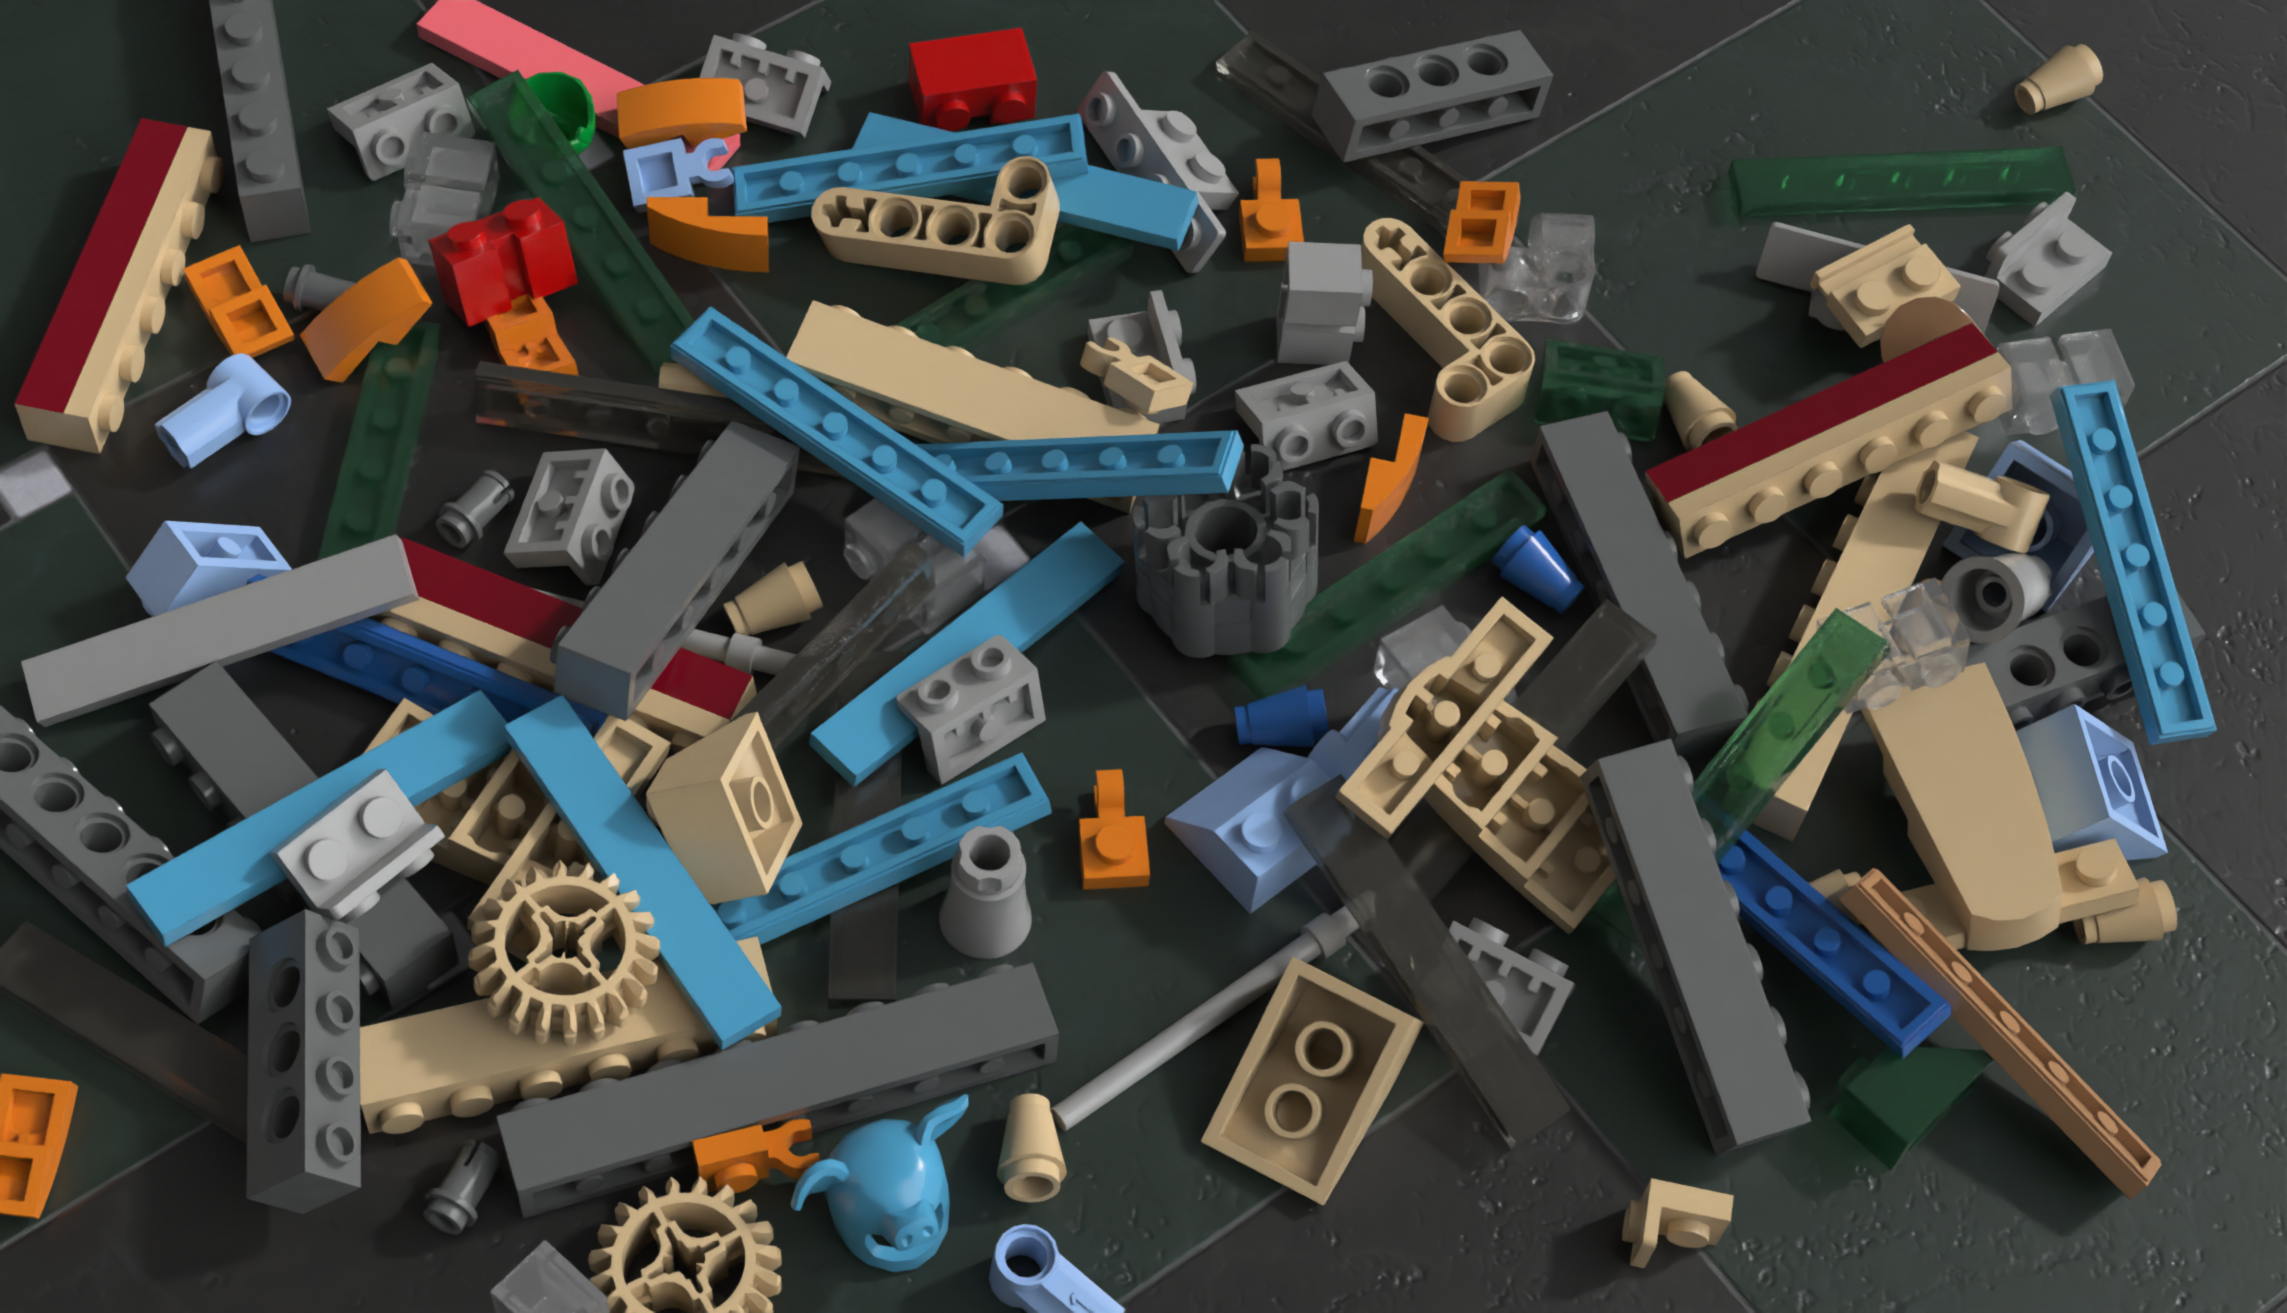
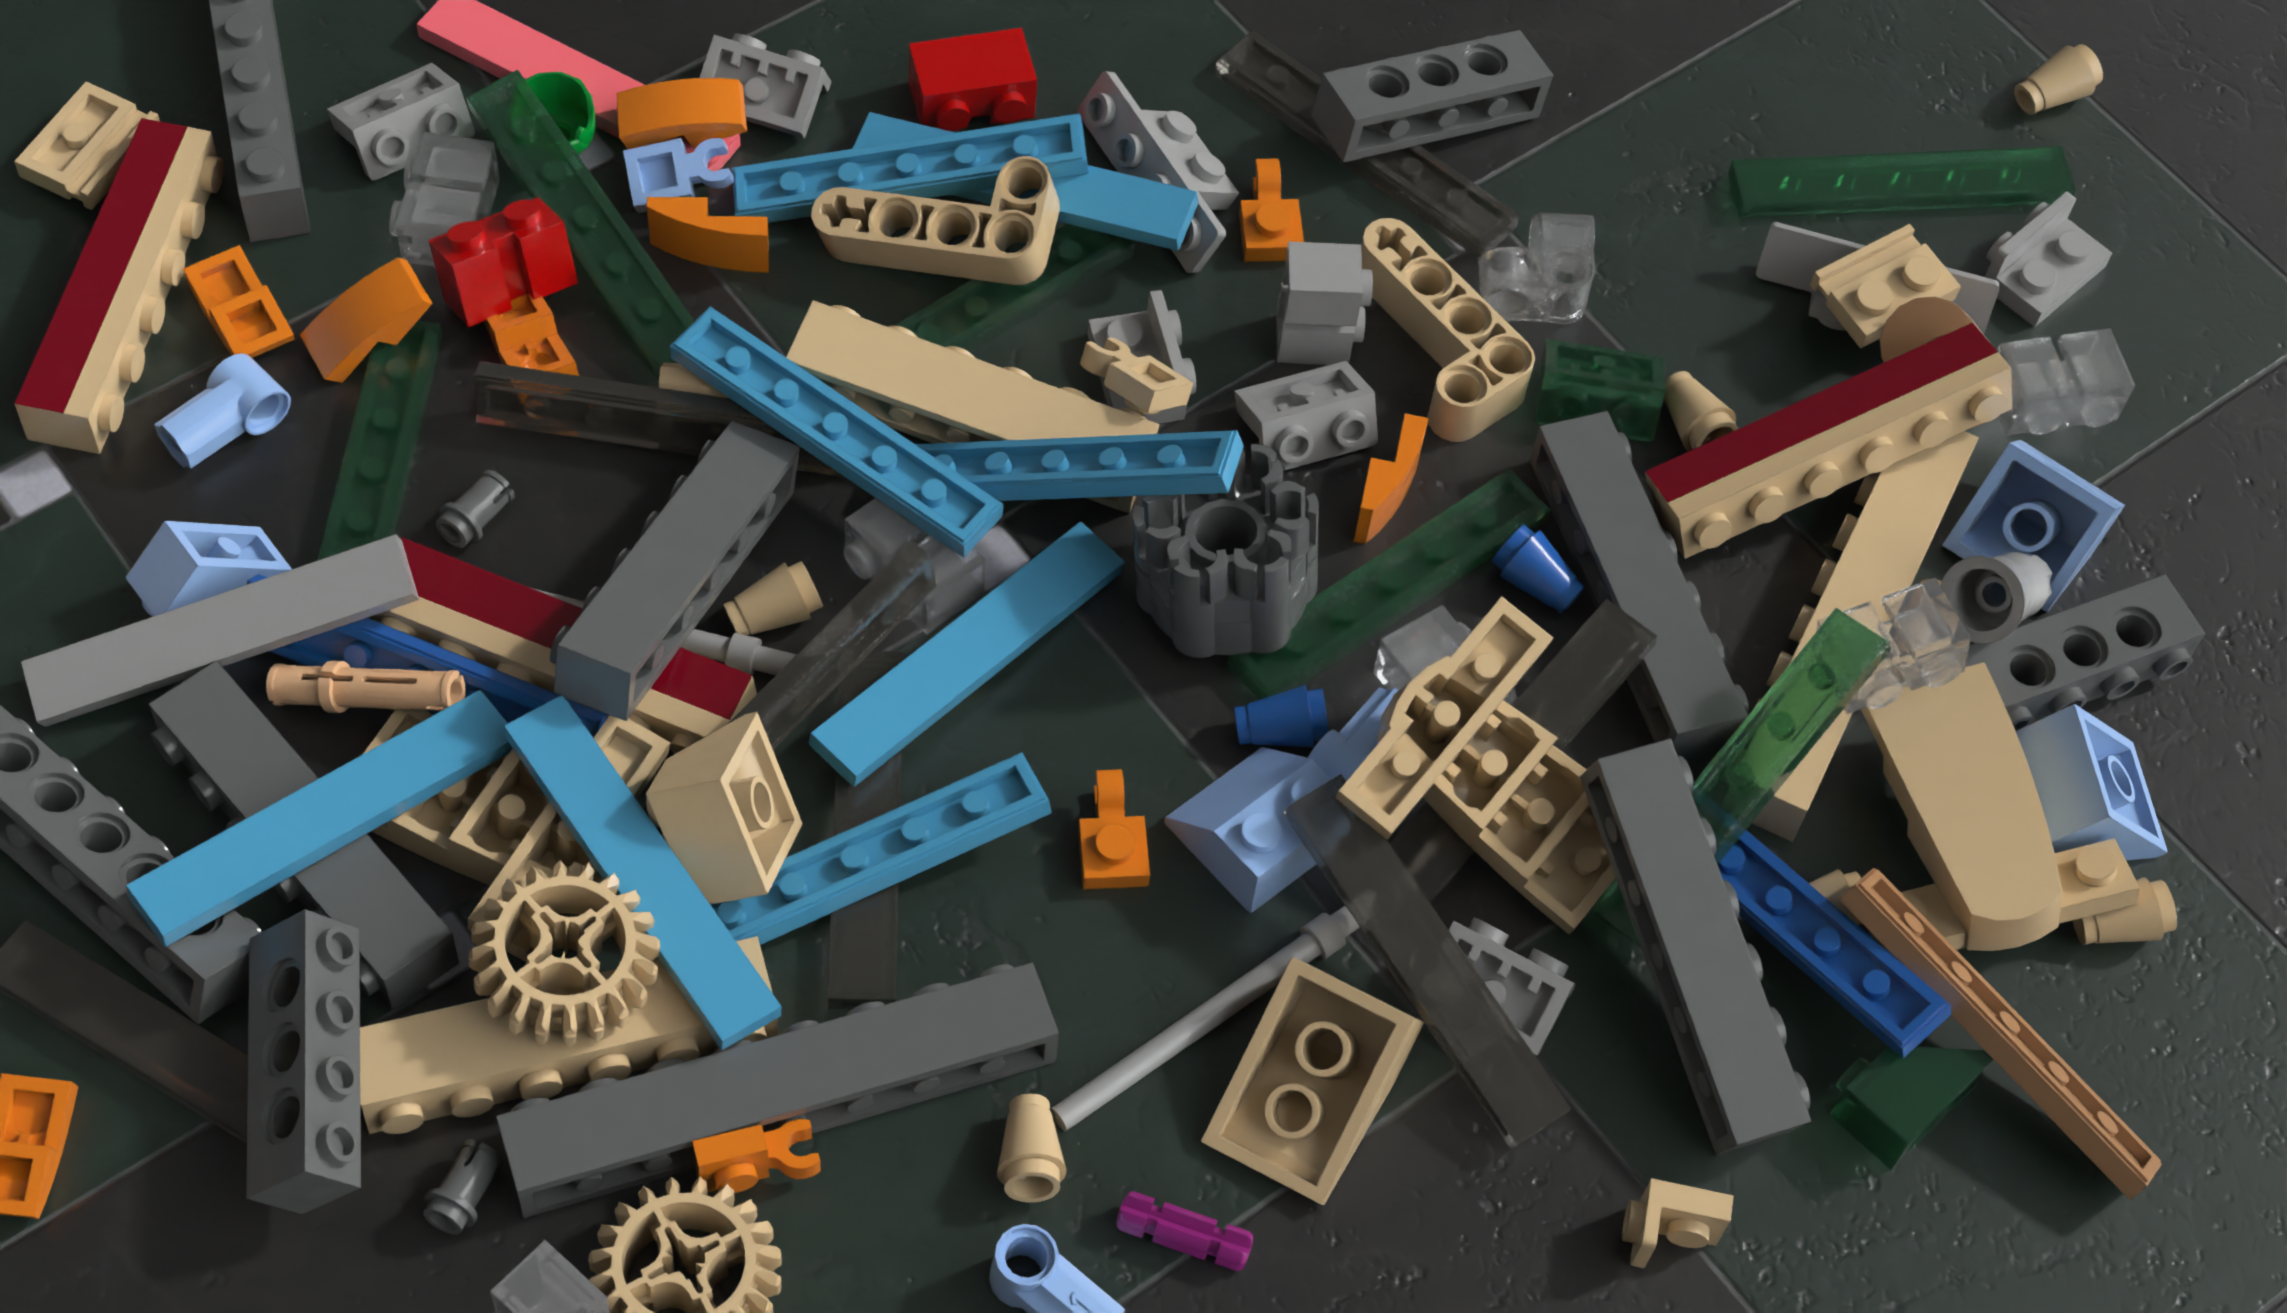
(82, 145): none -> tan plate
(312, 289): dark grey pin -> none
(340, 687): none -> light nougat pin
(357, 848): light grey bracket -> none
(571, 513): light grey bracket -> none
(888, 1184): dark azure piece -> none
(973, 706): light grey bracket -> none
(986, 896): light grey plant -> none
(1184, 1231): none -> magenta axle
(1482, 222): orange slope -> none
(1997, 509): tan piece -> none
(2132, 563): dark azure tile -> none

